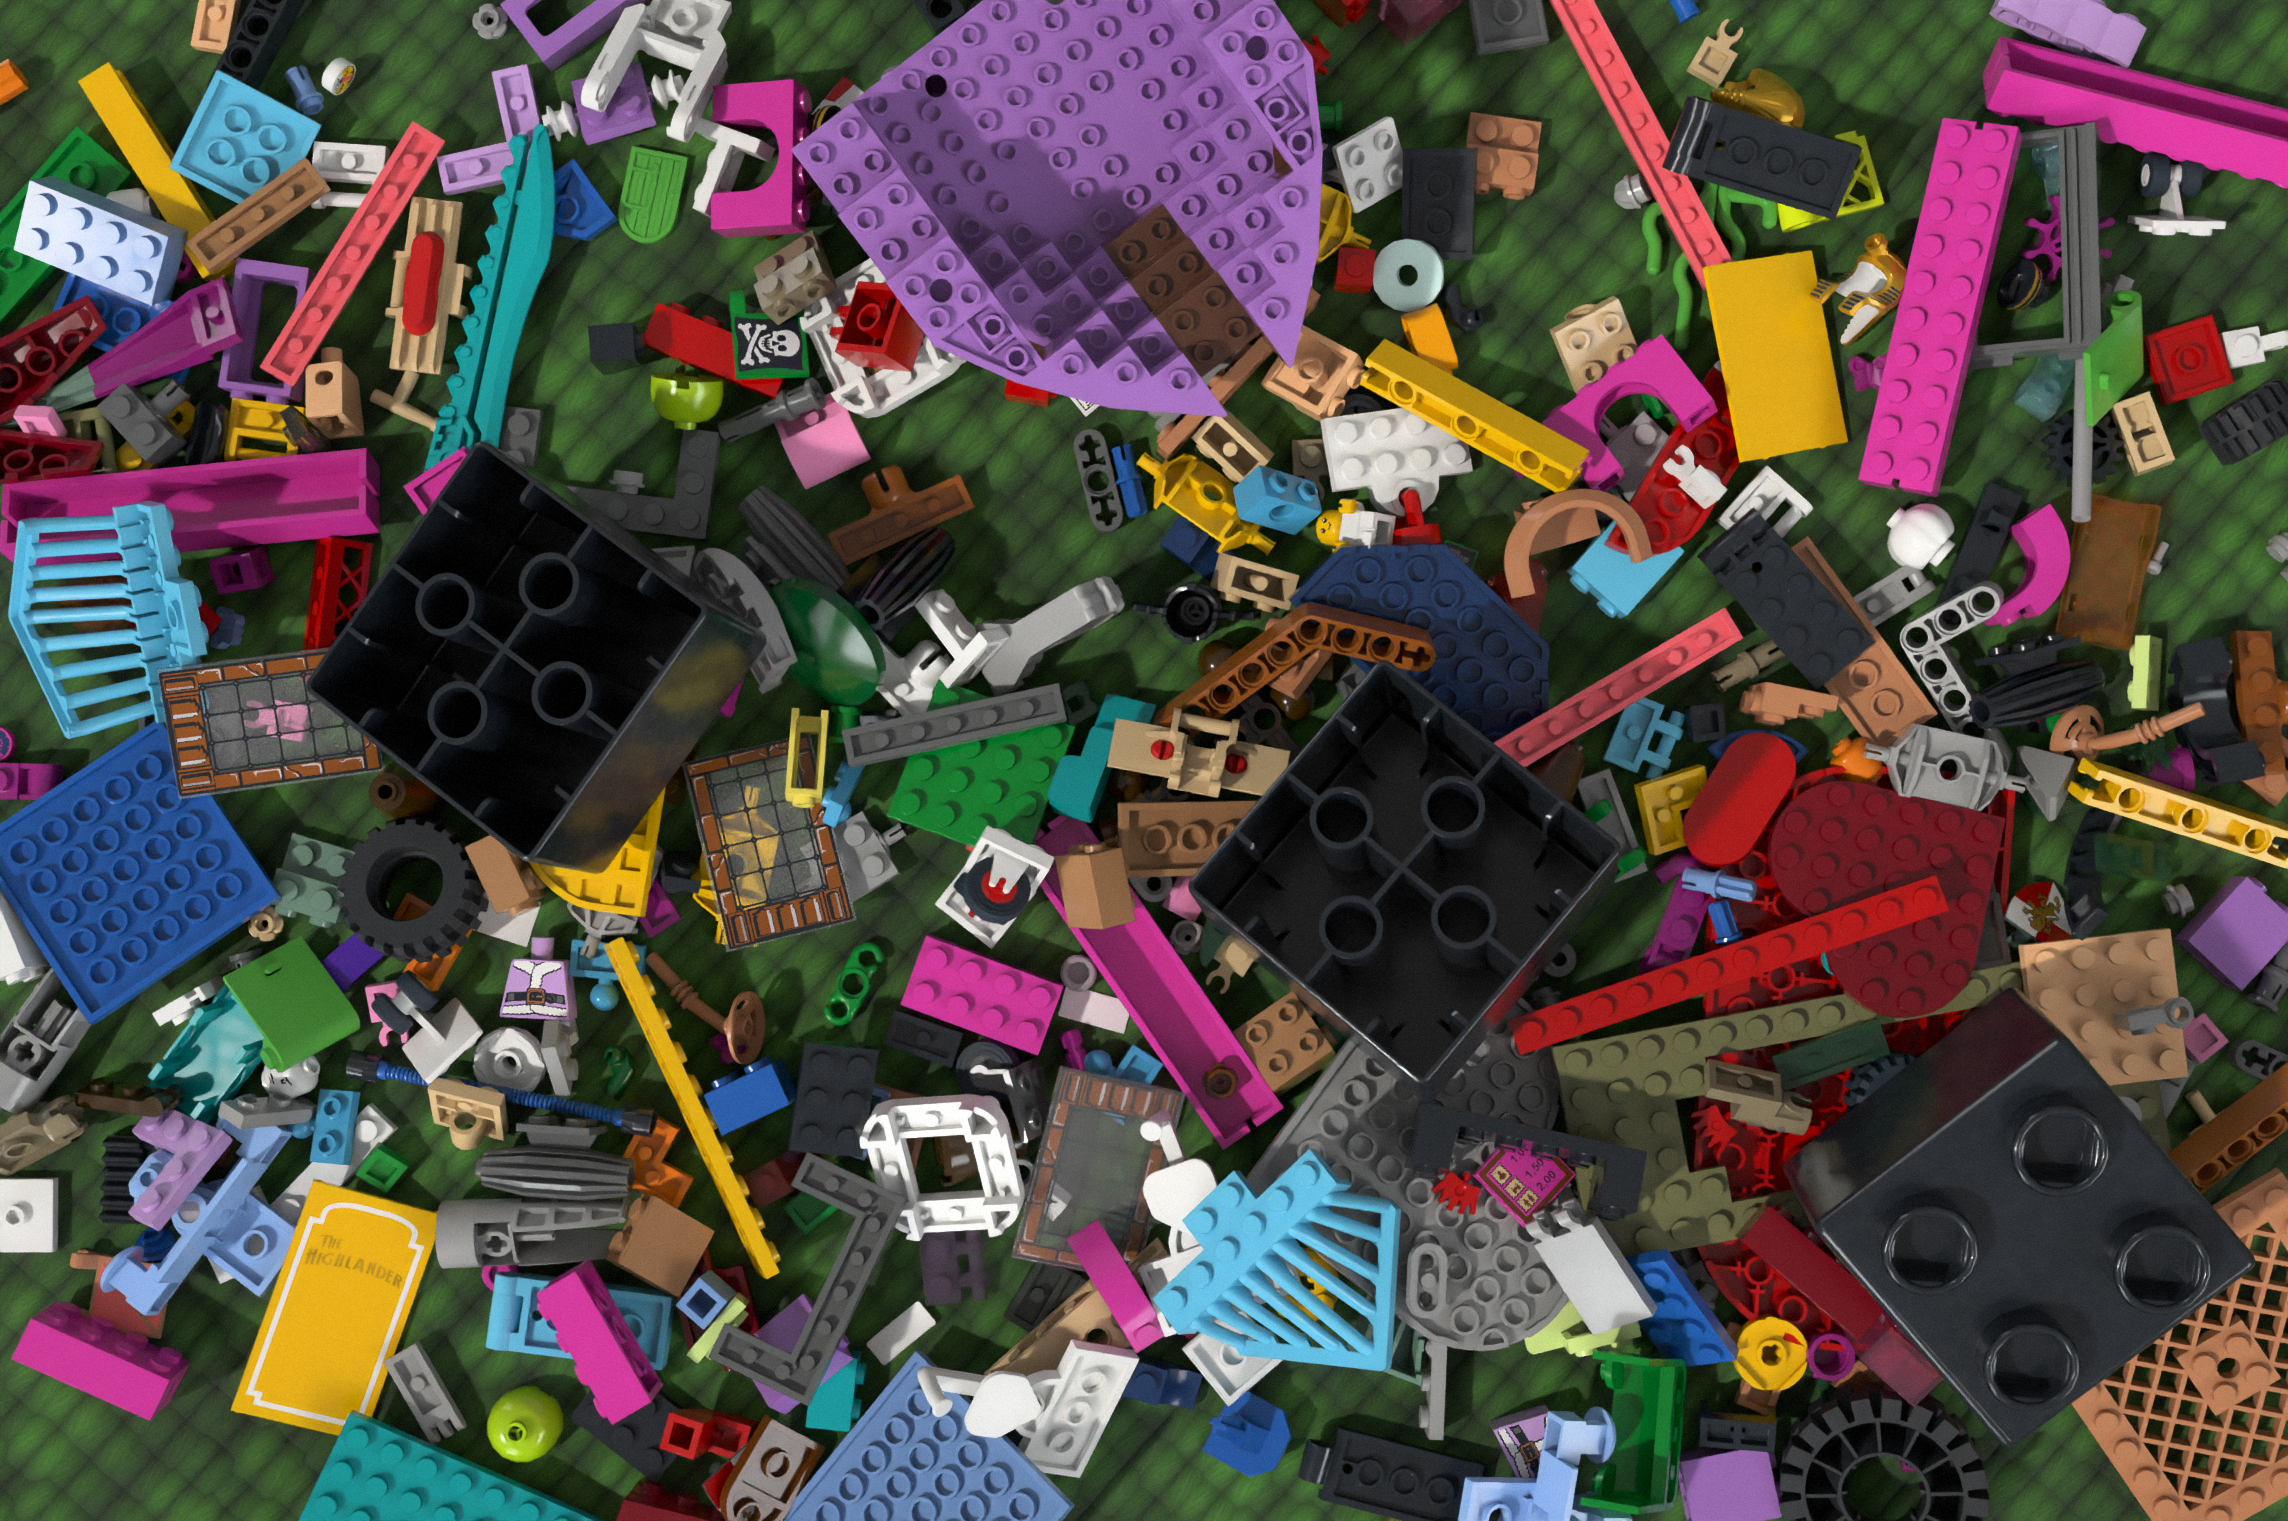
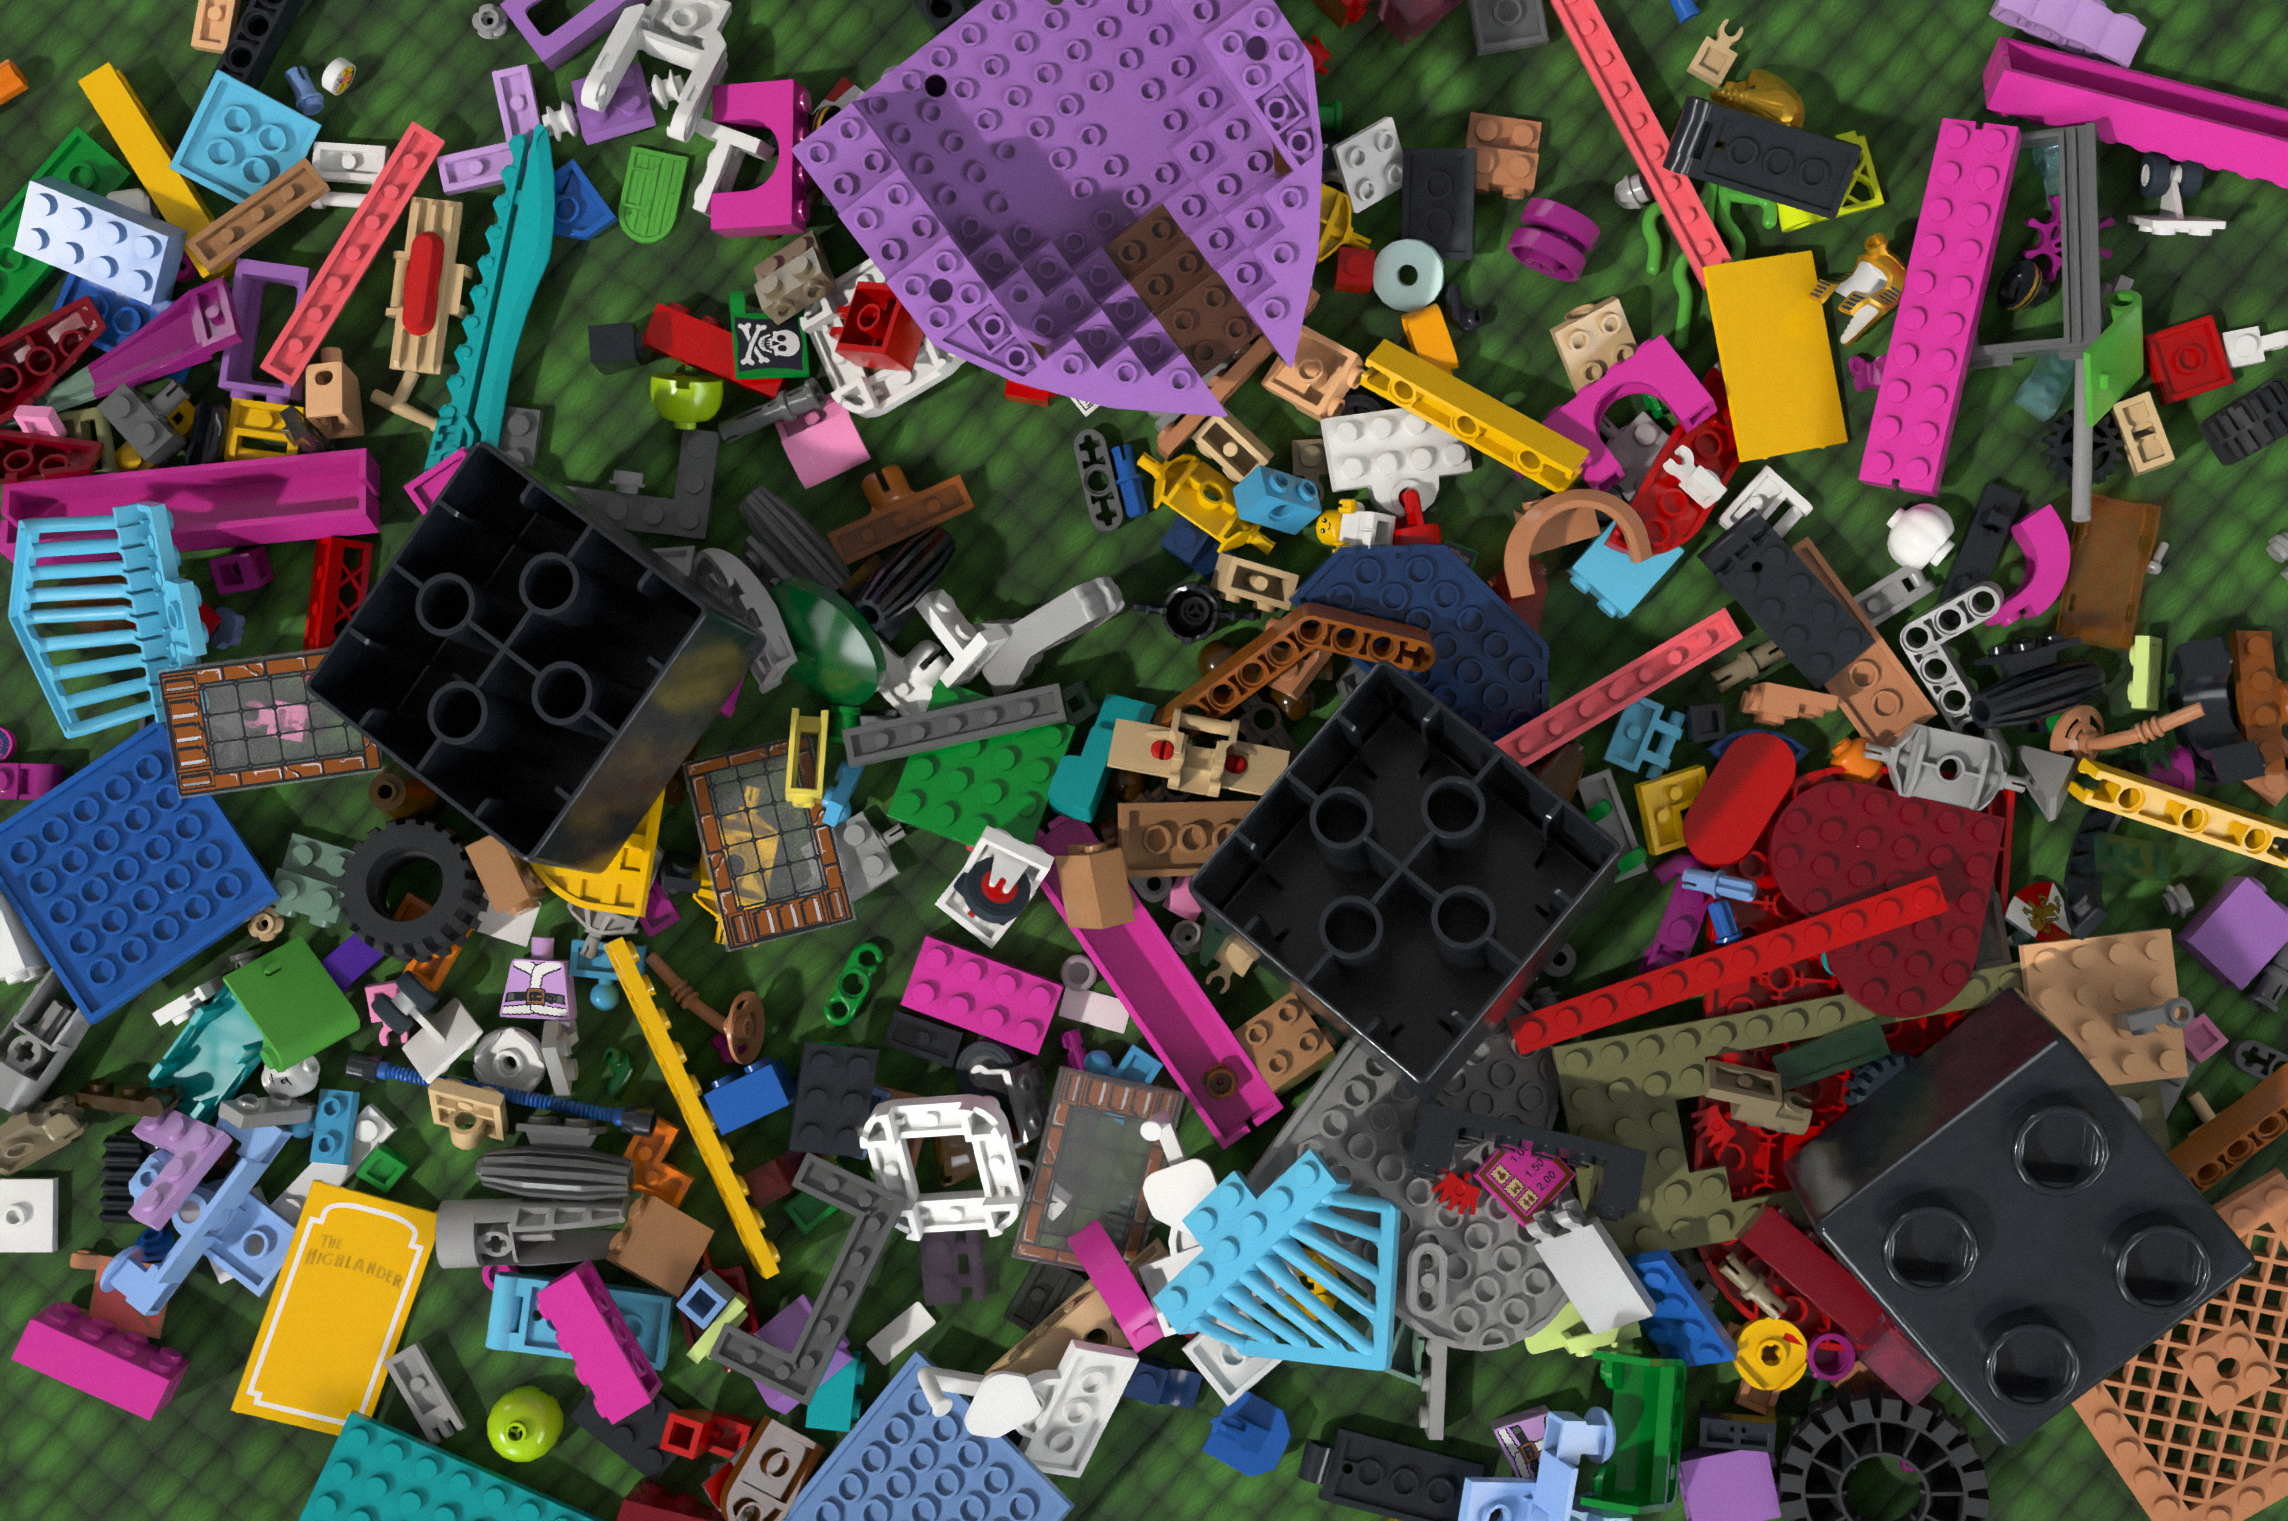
(1553, 239): none -> magenta wheel
(1753, 1286): none -> dark tan pin

